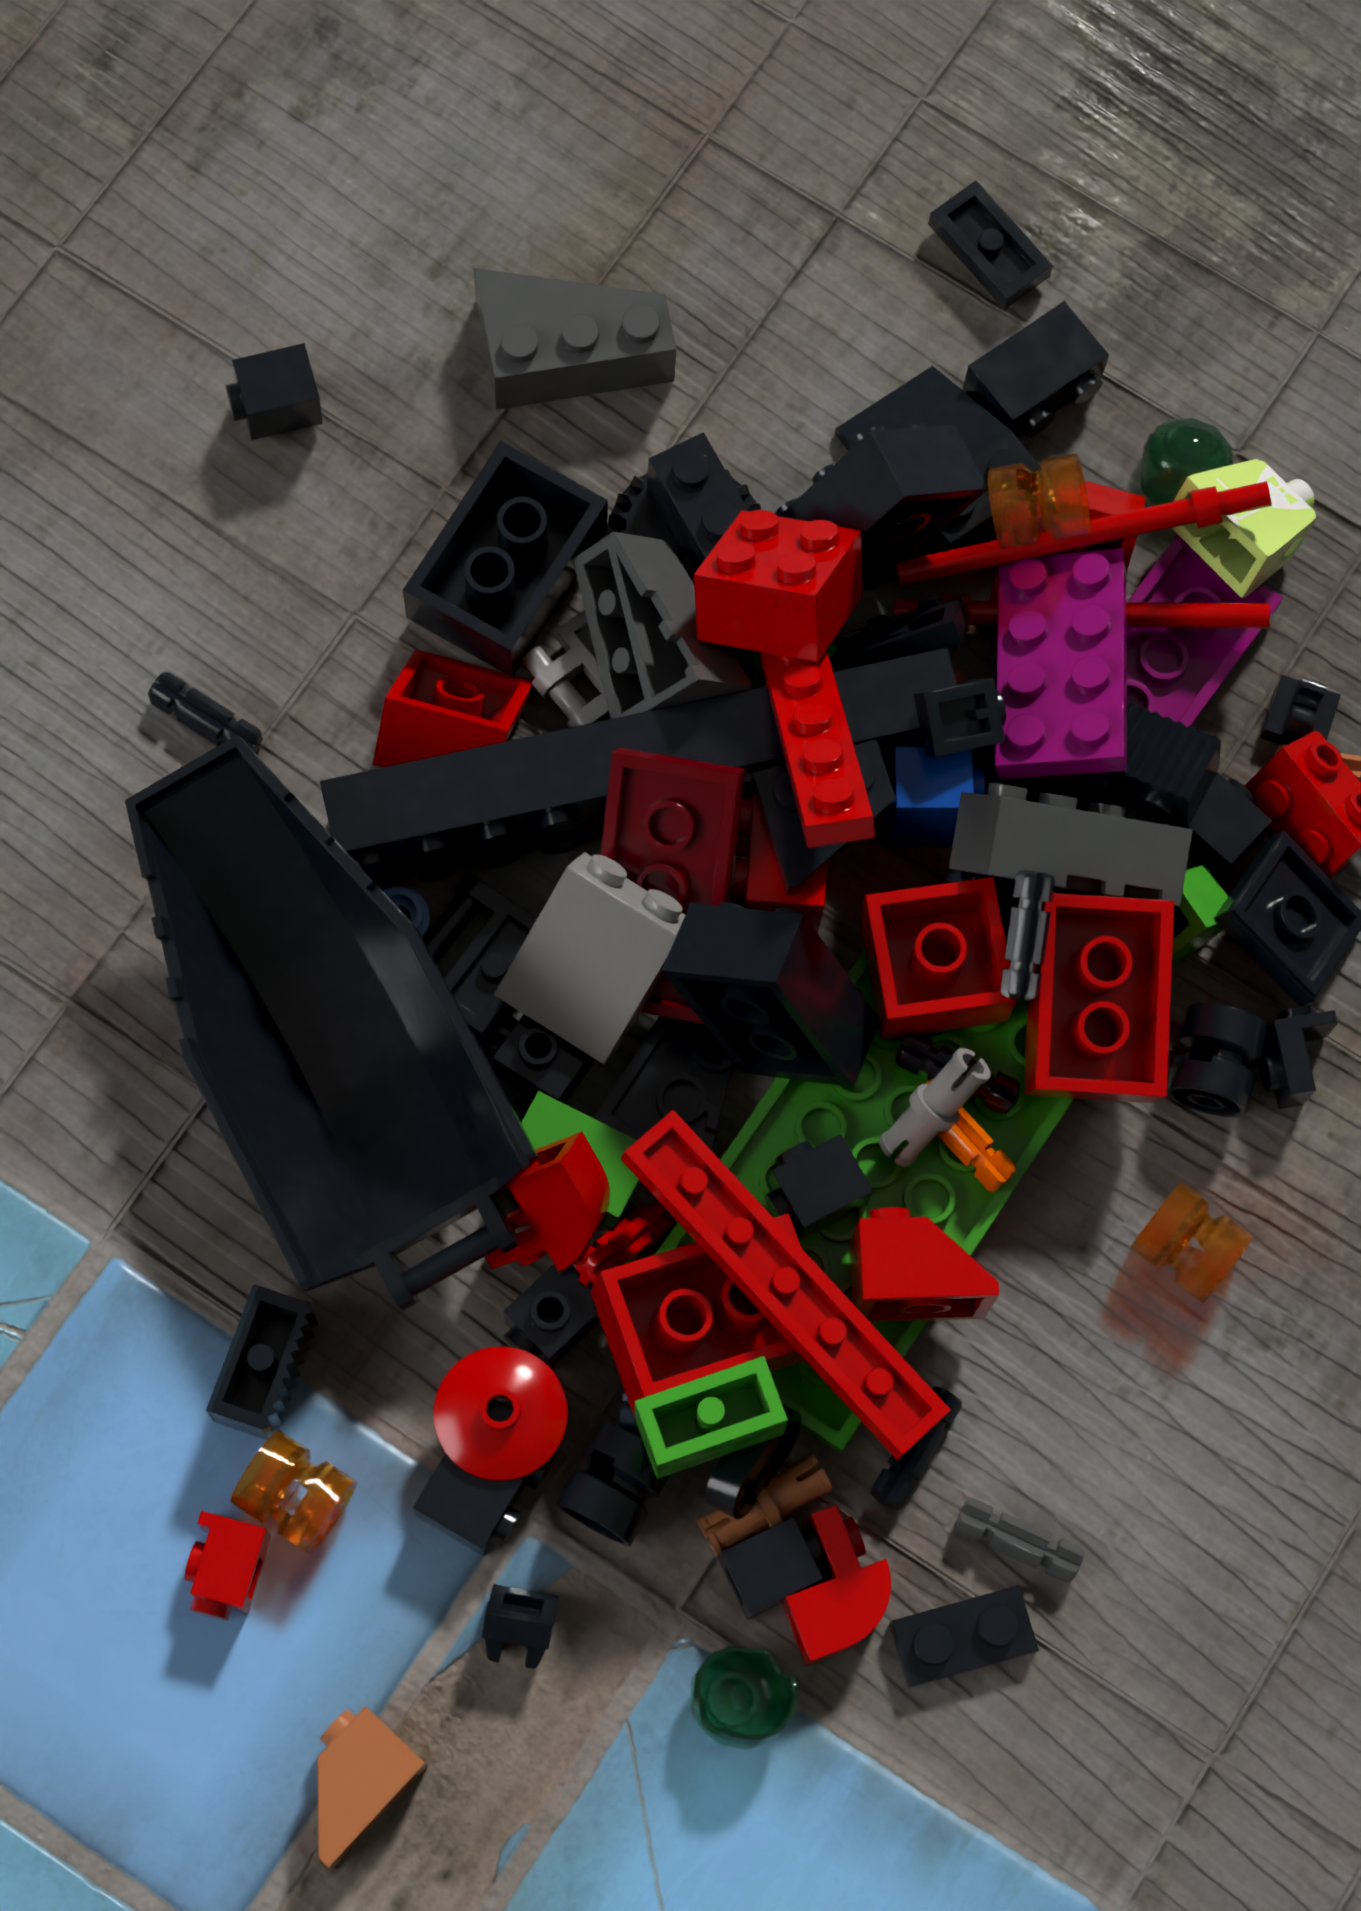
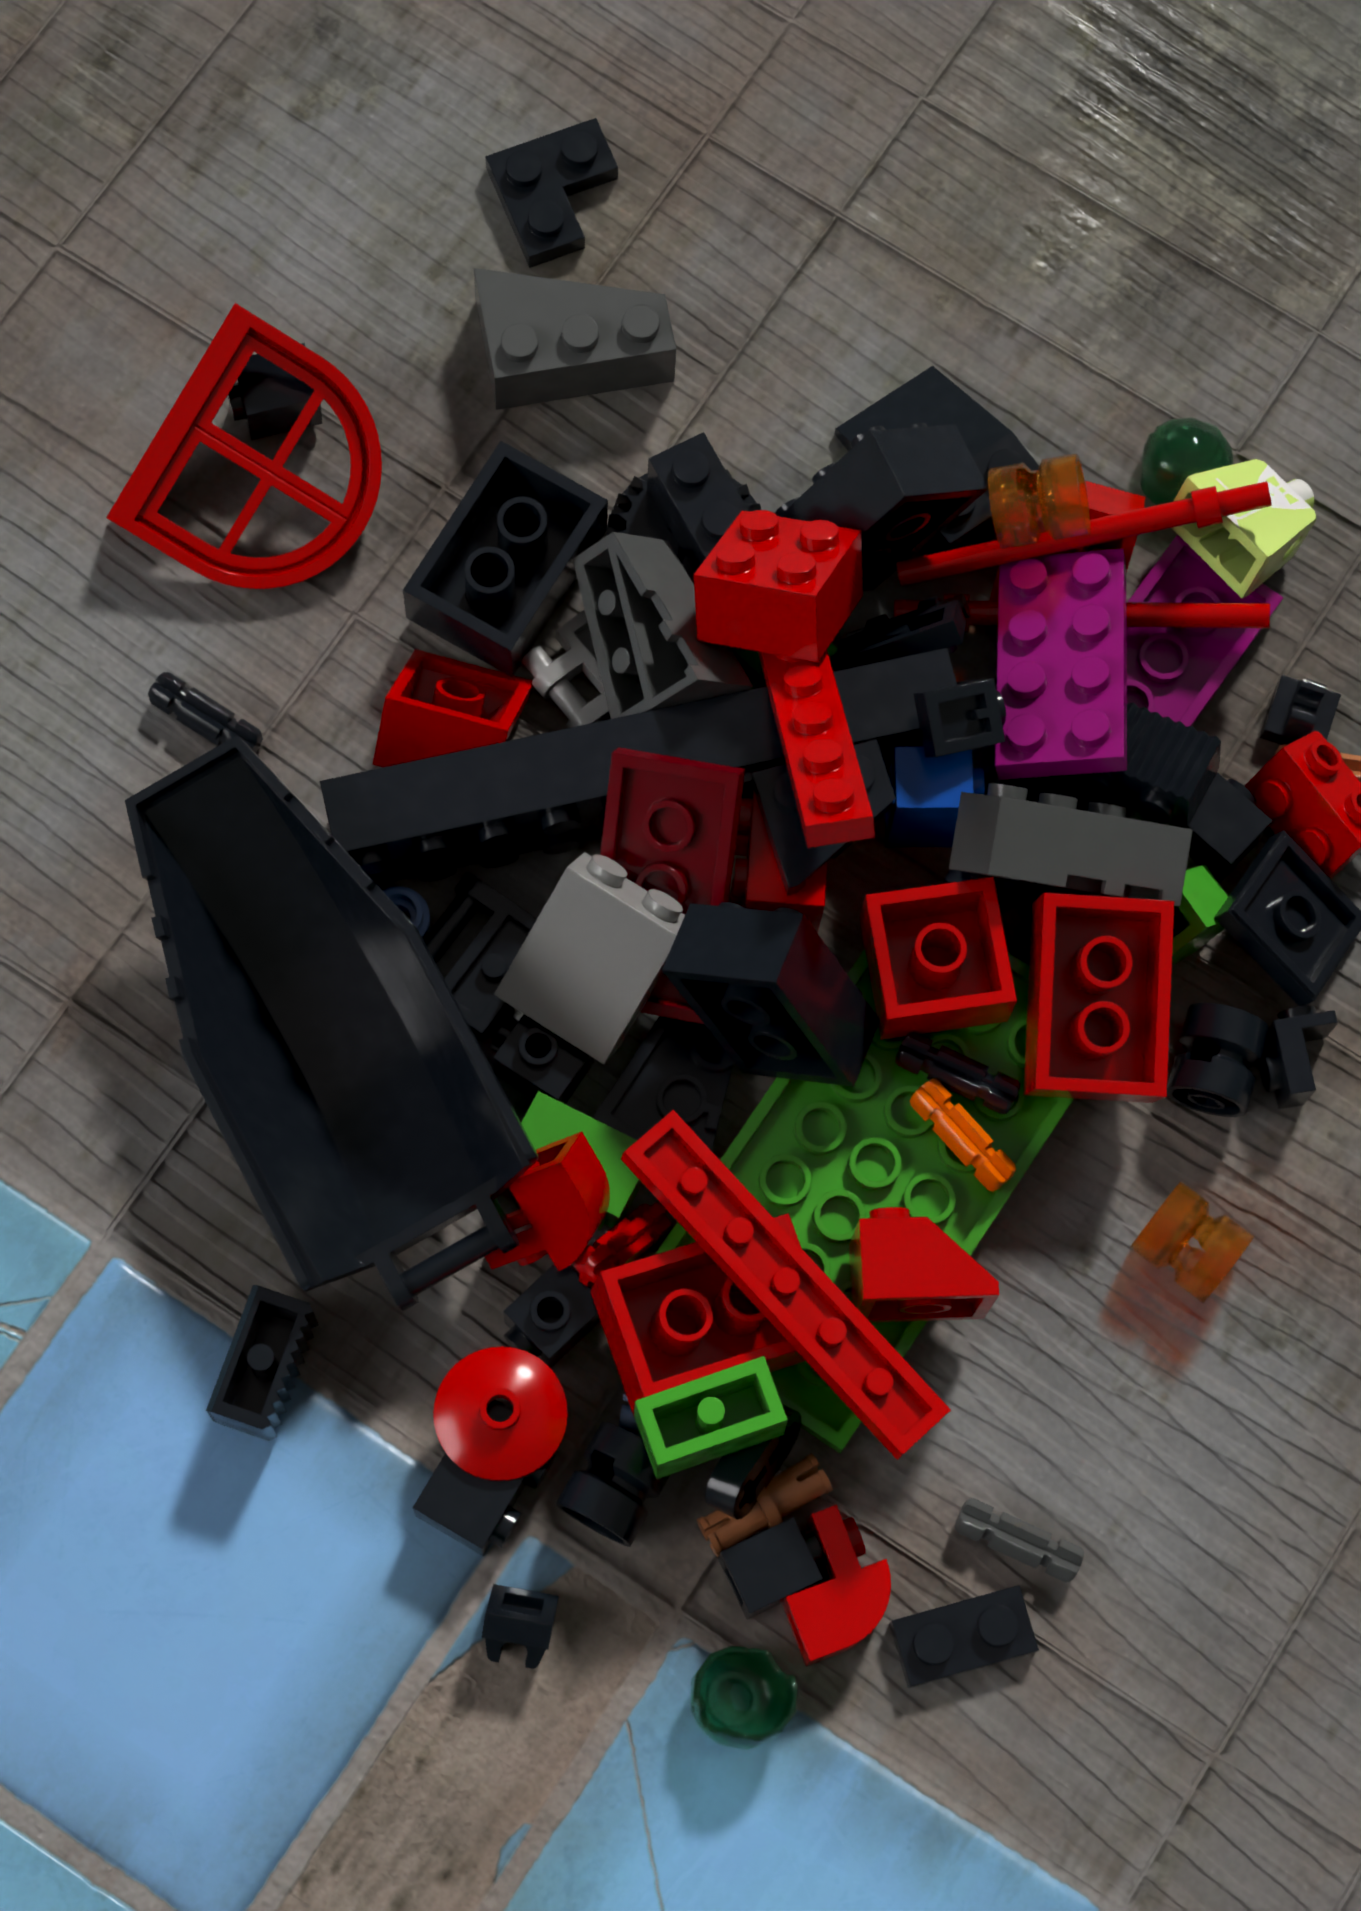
(191, 423): none -> red window
(225, 1566): red brick -> none
(274, 1479): clear orange wheel -> none
(359, 1780): nougat slope -> none
(536, 184): none -> black plate
(817, 1185): black brick -> none
(894, 1484): black axle -> none
(934, 1107): light grey pin -> none
(990, 244): black plate -> none
(1027, 935): black axle -> none
(1038, 372): black brick -> none

